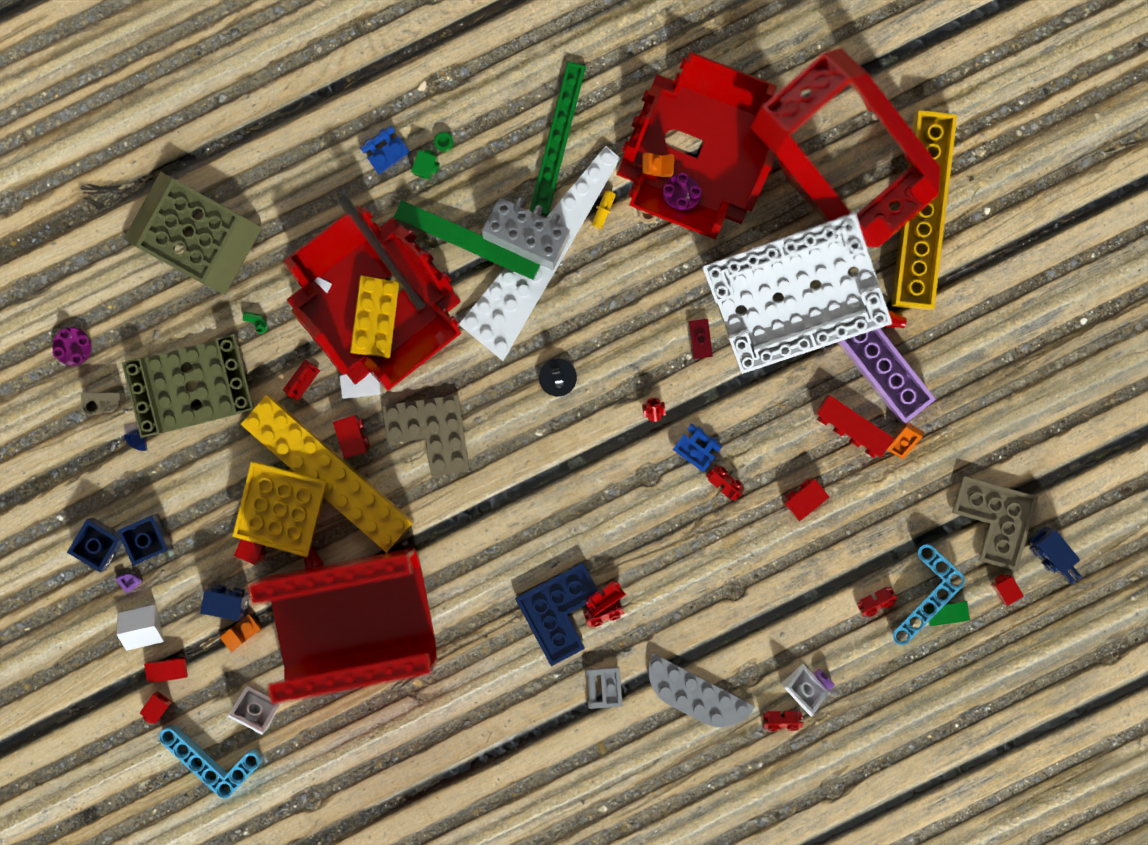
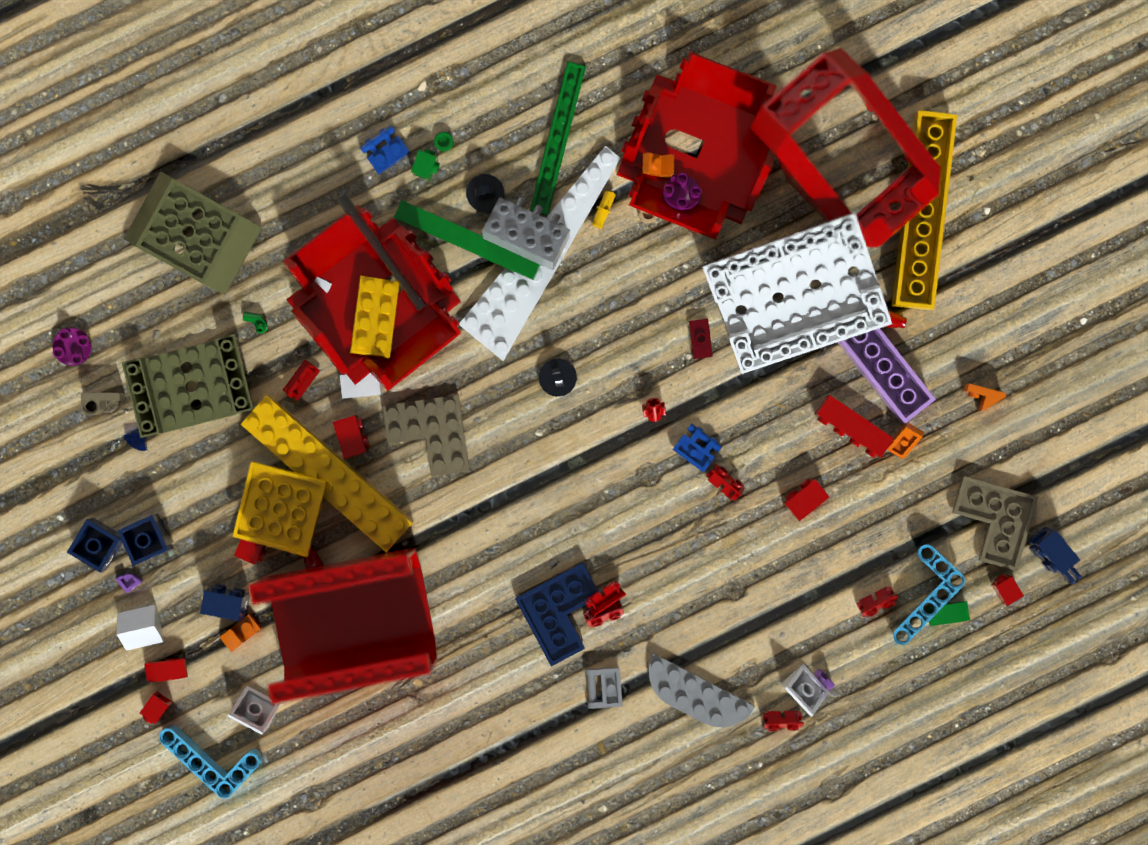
(484, 192): none -> black tile
(988, 396): none -> orange slope

